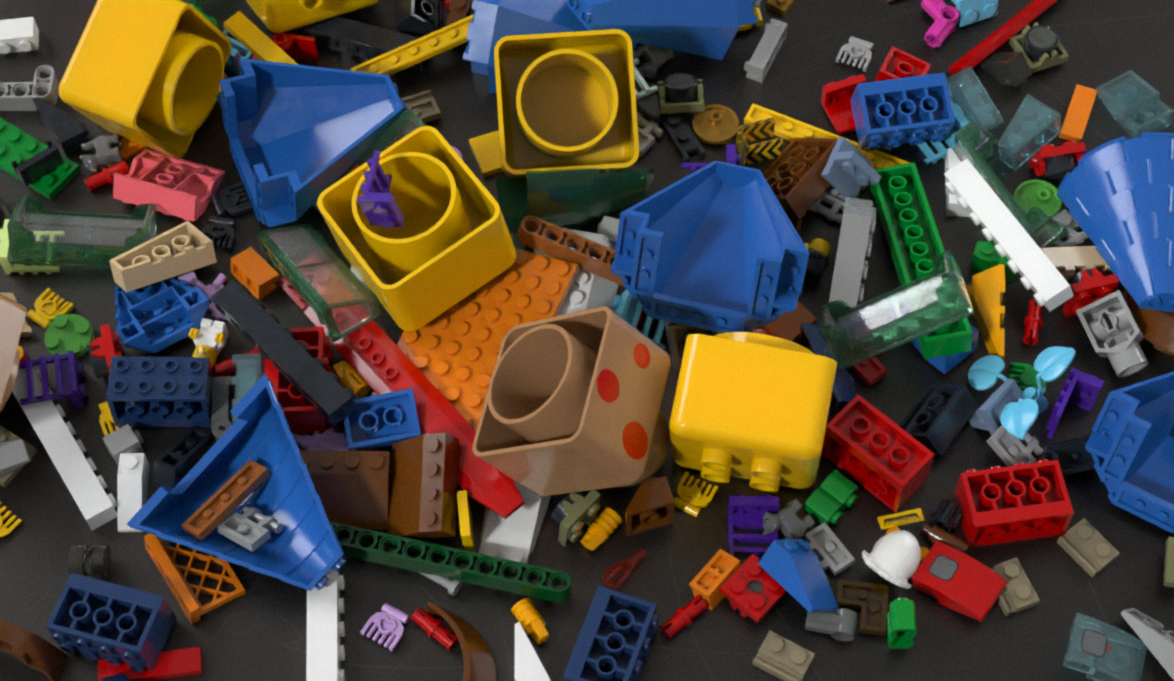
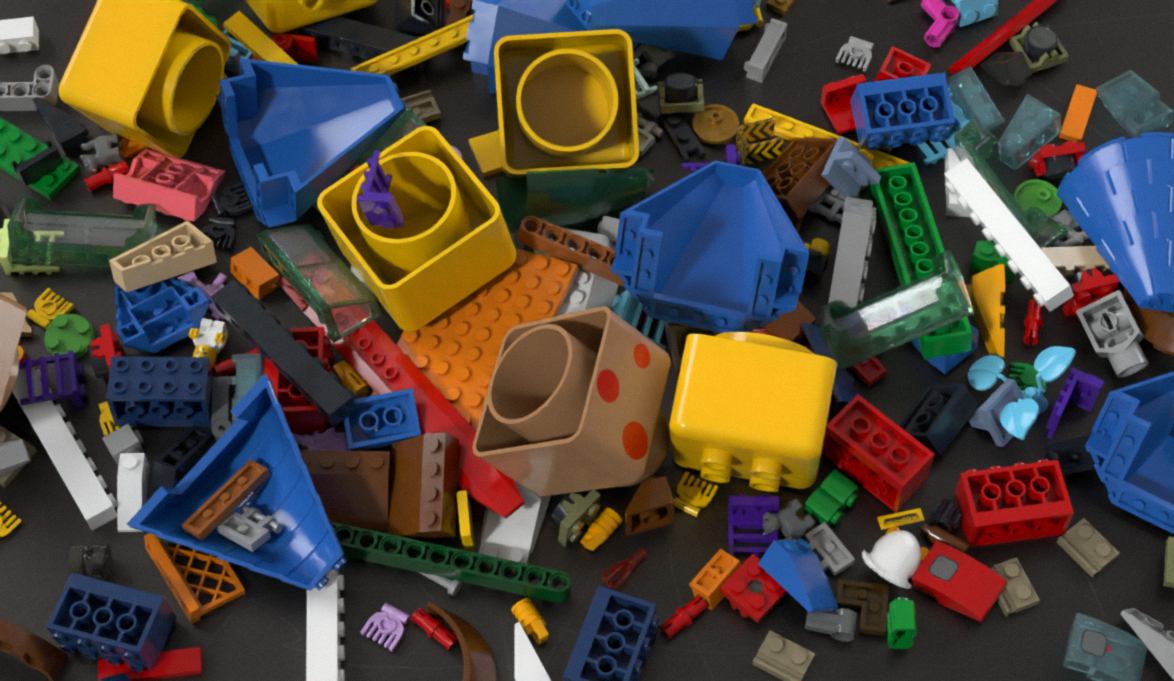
(1011, 449): light grey plate -> none

